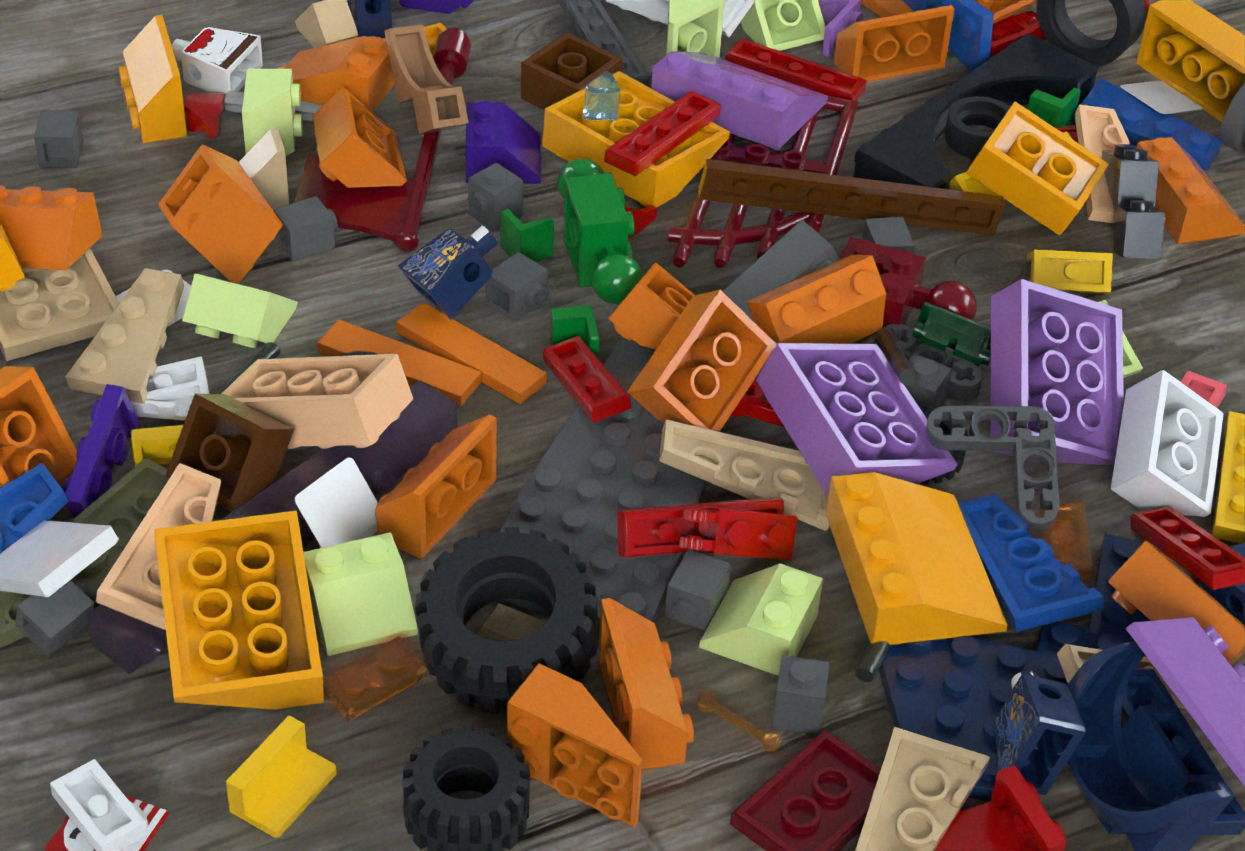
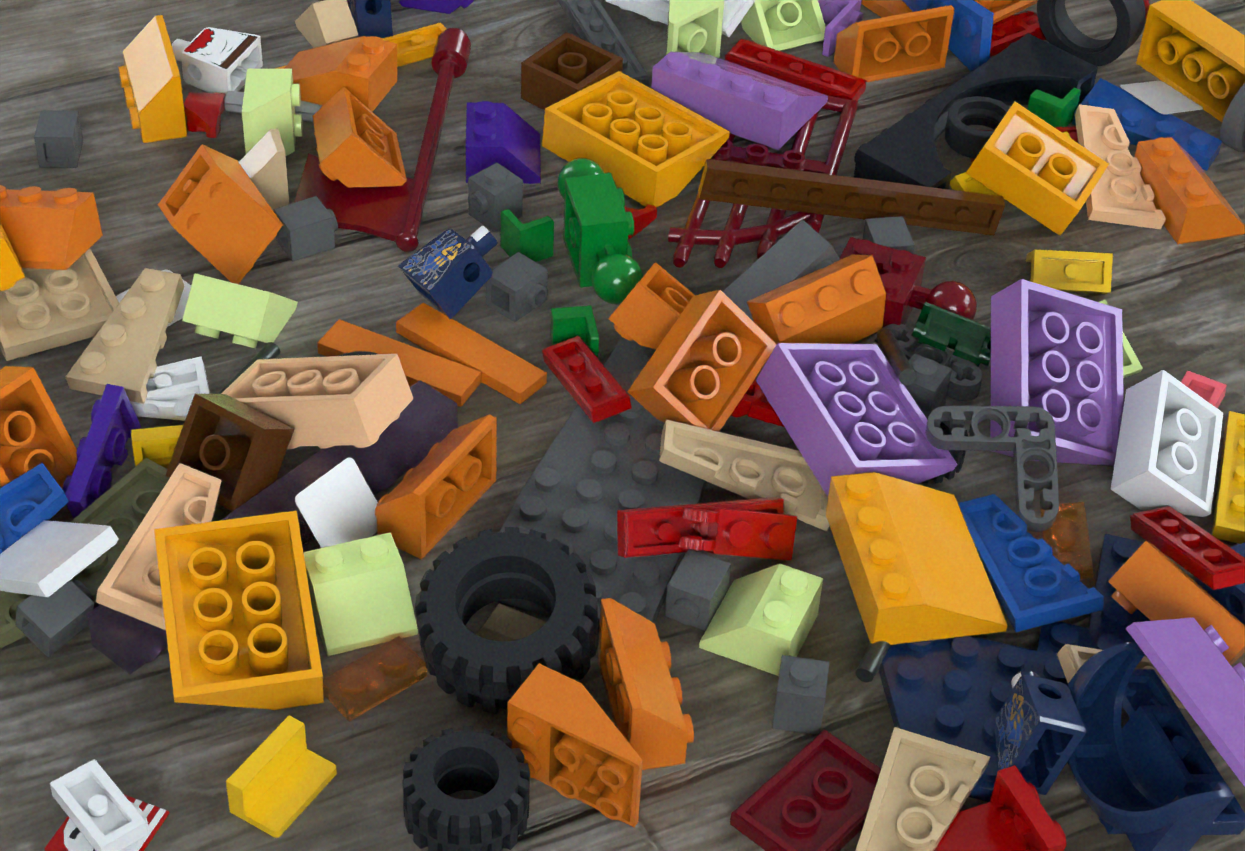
(417, 79): medium nougat arch -> none
(602, 98): clear light blue slope -> none
(662, 133): red tile -> none
(708, 702): clear orange hinge -> none
(1133, 189): arch -> none

